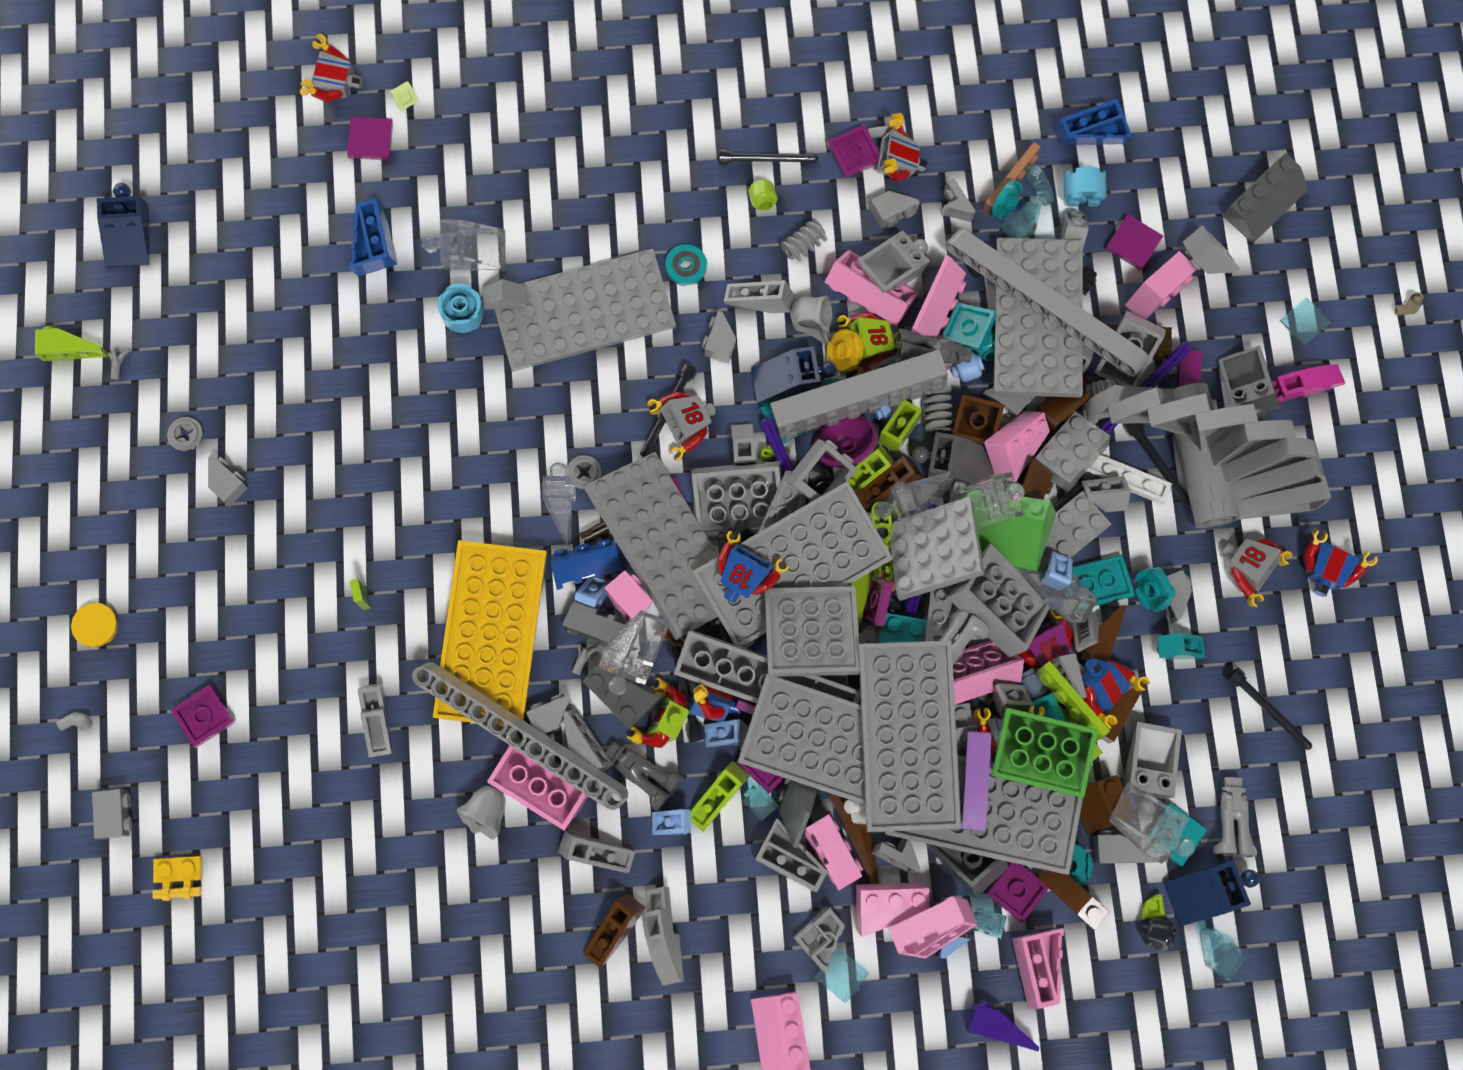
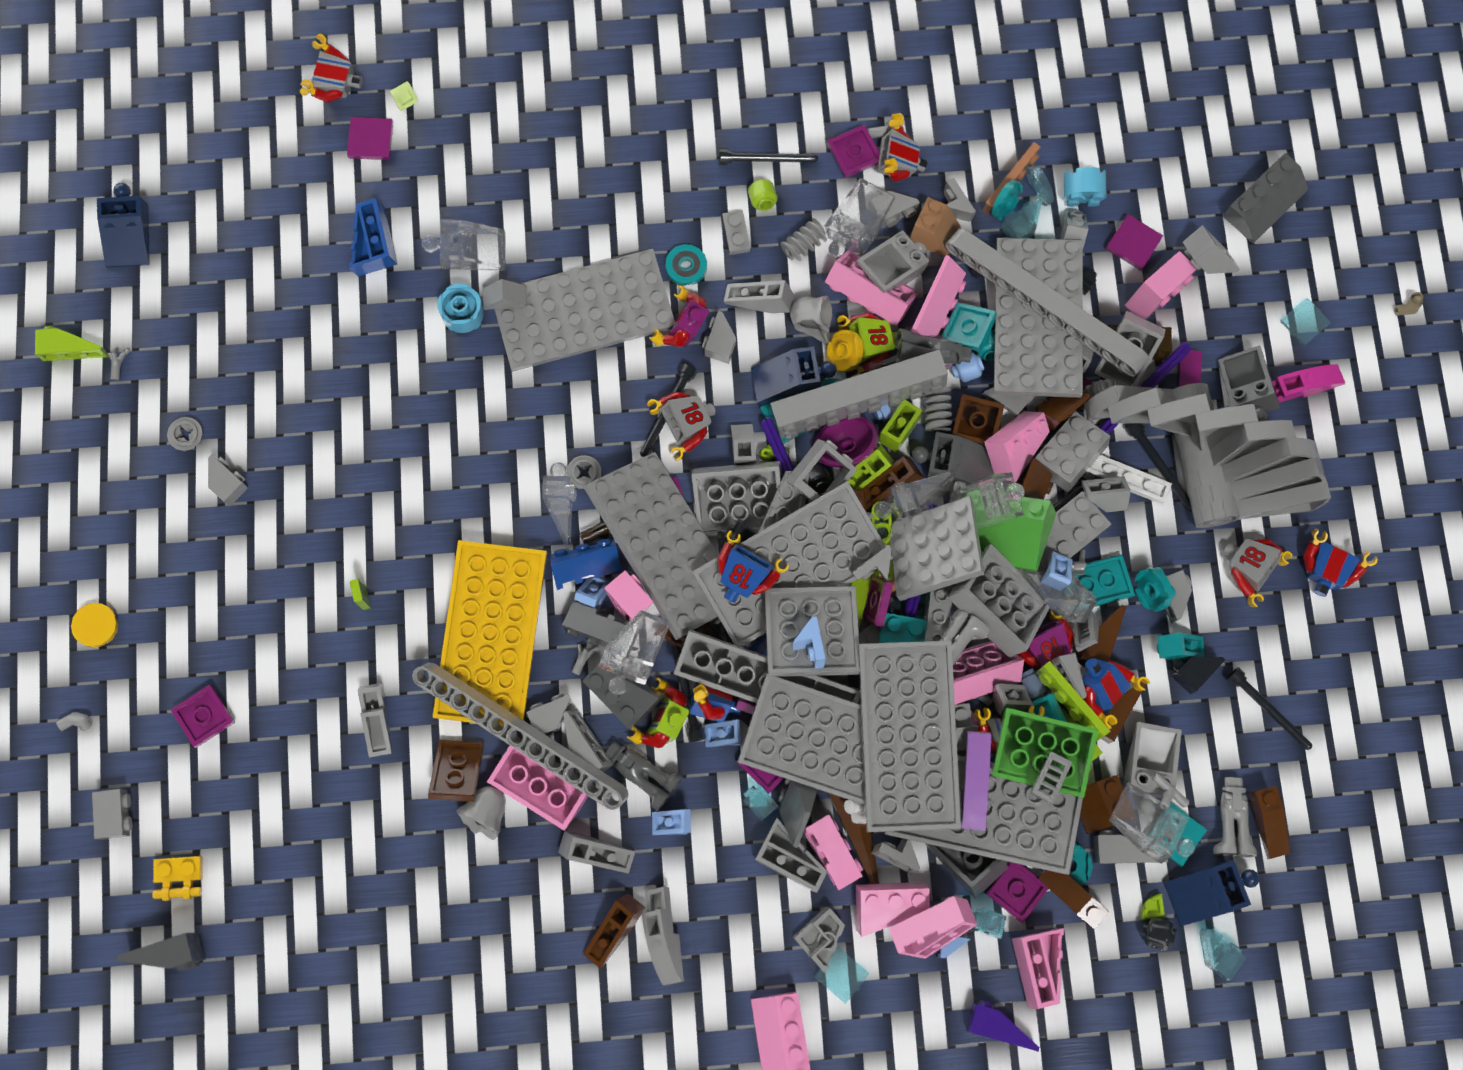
(176, 952): none -> dark grey slope
(456, 770): none -> reddish brown tile
(687, 323): none -> torso
(718, 795): lime slope -> none
(736, 232): none -> light grey plate
(811, 639): none -> light blue slope
(858, 219): none -> clear slope
(880, 560): none -> light grey slope
(935, 226): none -> medium nougat slope
(1050, 798): none -> light grey slope
(1078, 566): none -> light grey hand
(1095, 126): blue wedge -> none
(1170, 792): none -> light grey piece
(1195, 671): none -> black slope
(1270, 821): none -> reddish brown slope

